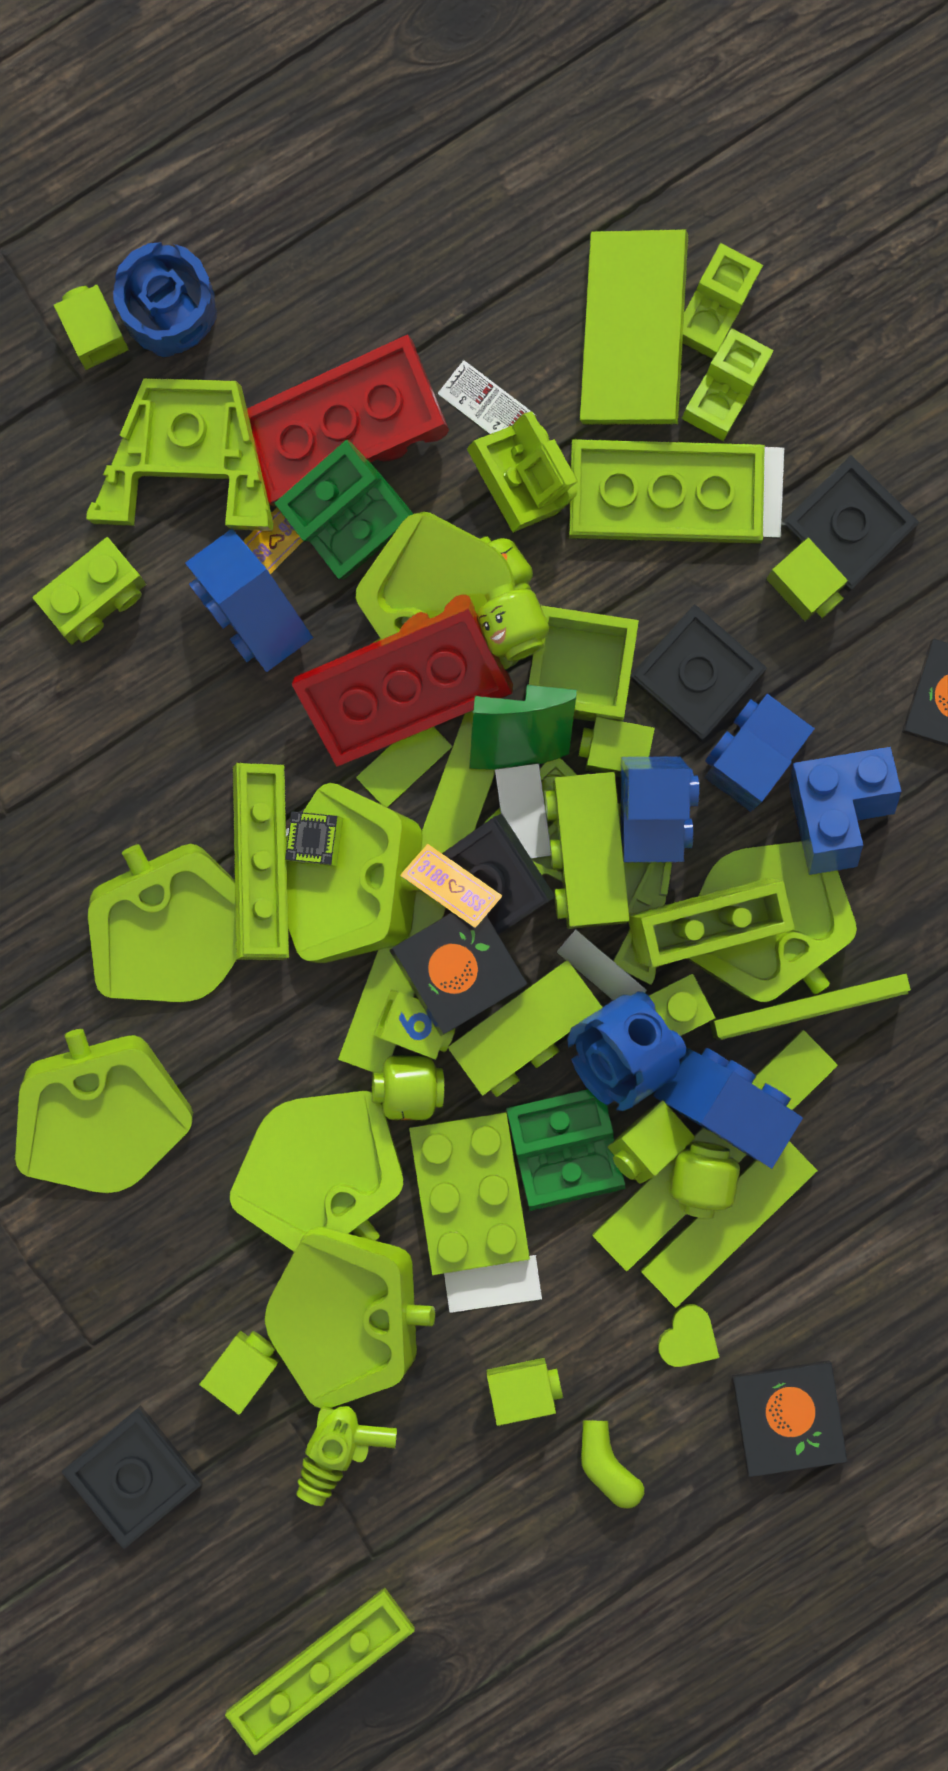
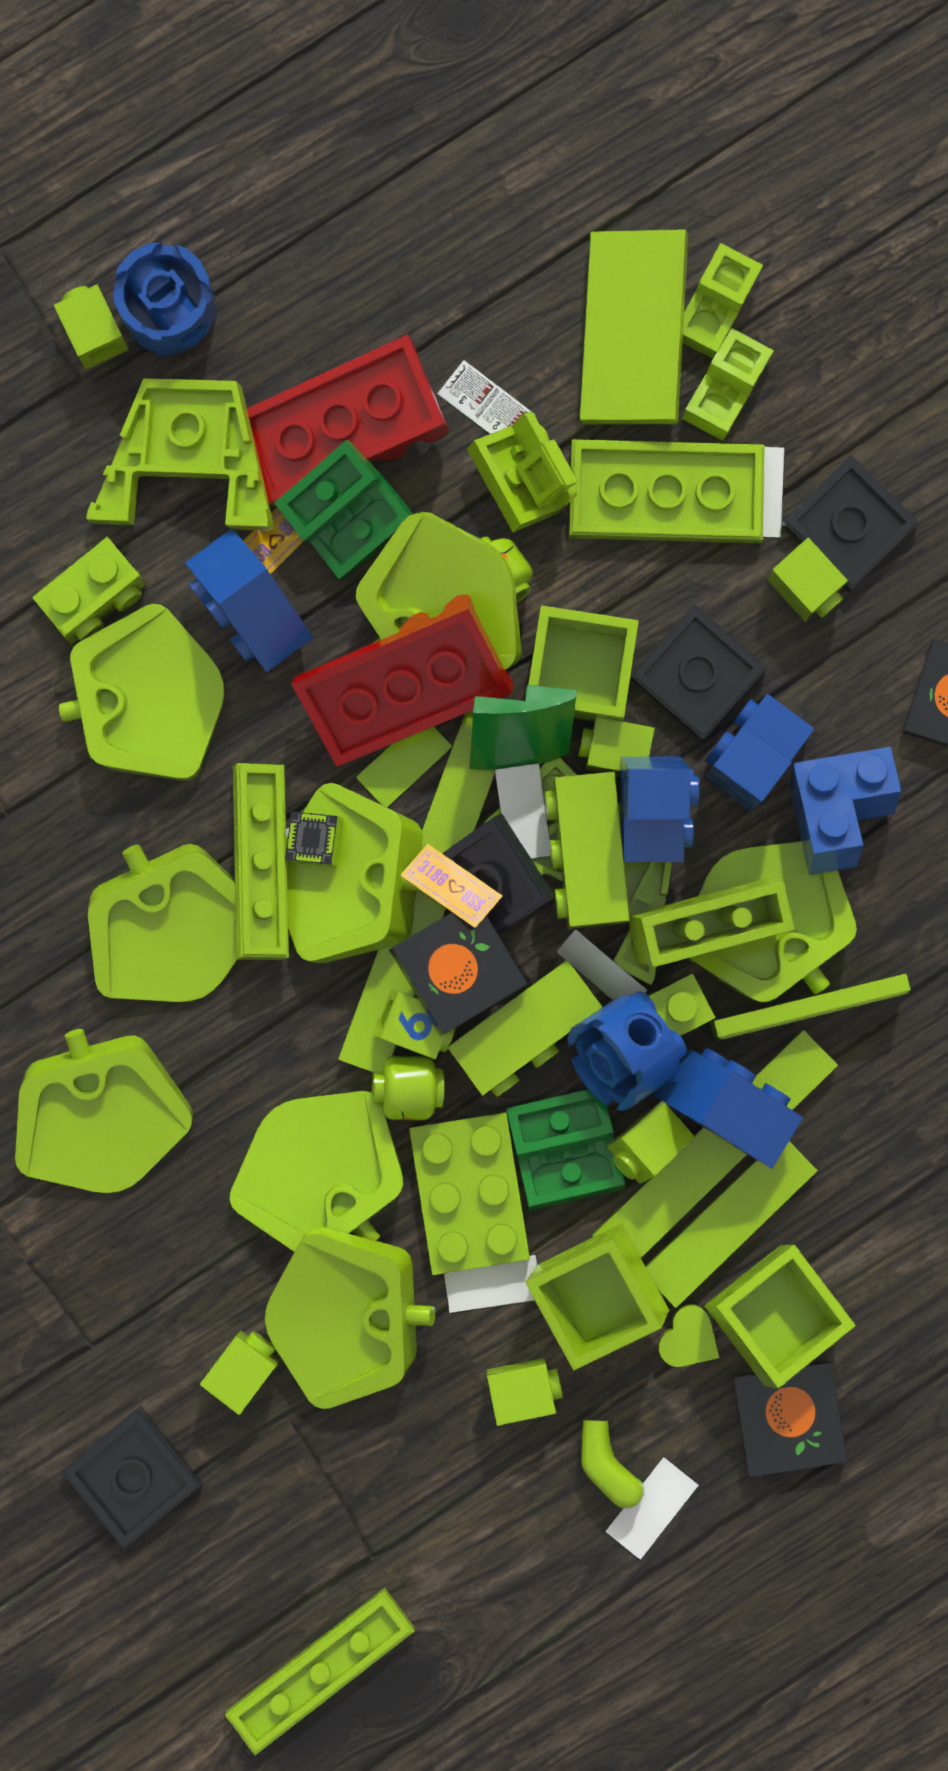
(146, 696): none -> lime animal
(332, 1449): lime piece -> none
(512, 622): lime head -> none
(597, 1297): none -> lime piece
(663, 1497): none -> white sticker
(705, 1179): lime head -> none
(780, 1315): none -> lime piece

